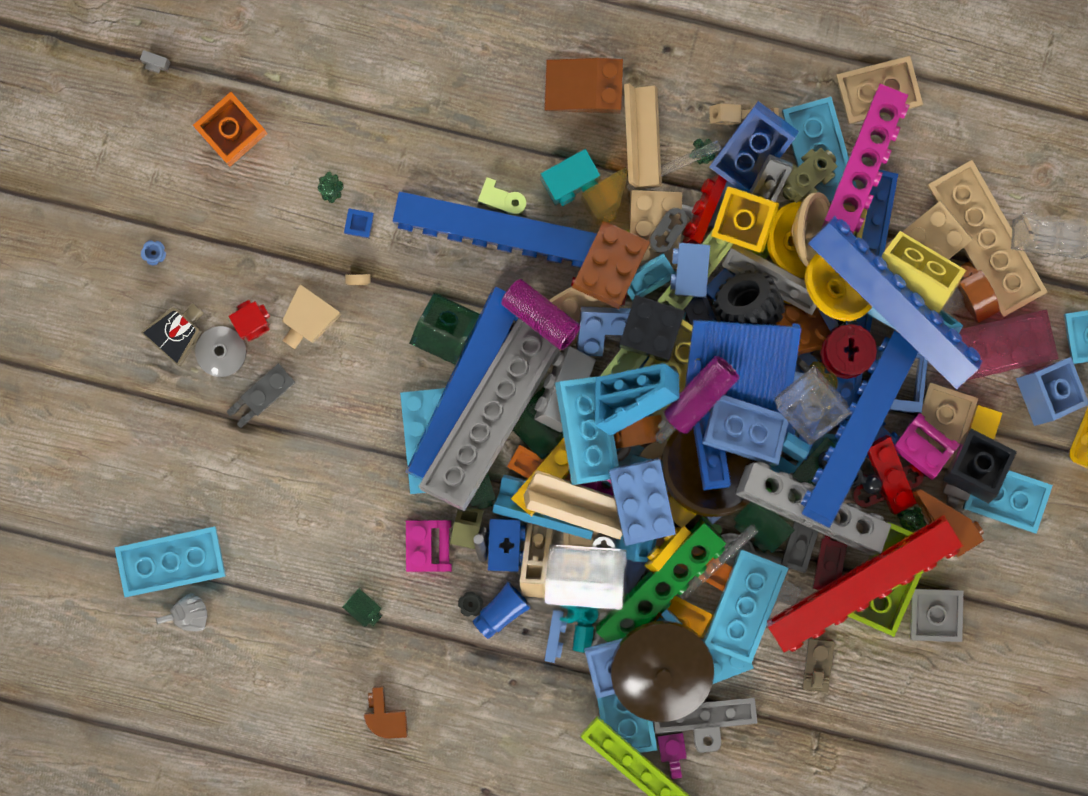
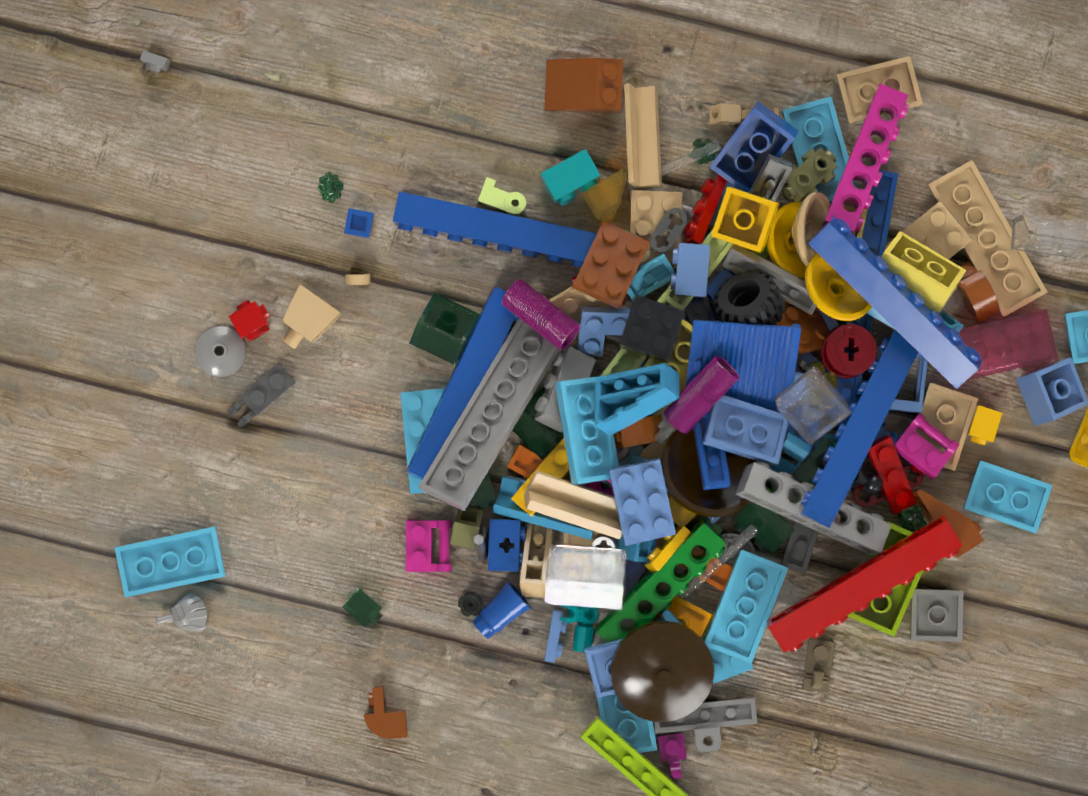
(148, 248): medium blue plate -> none
(175, 333): torso -> none
(230, 129): orange brick -> none
(829, 562): dark red hinge -> none
(954, 494): flat silver tile -> none
(980, 466): black brick -> none

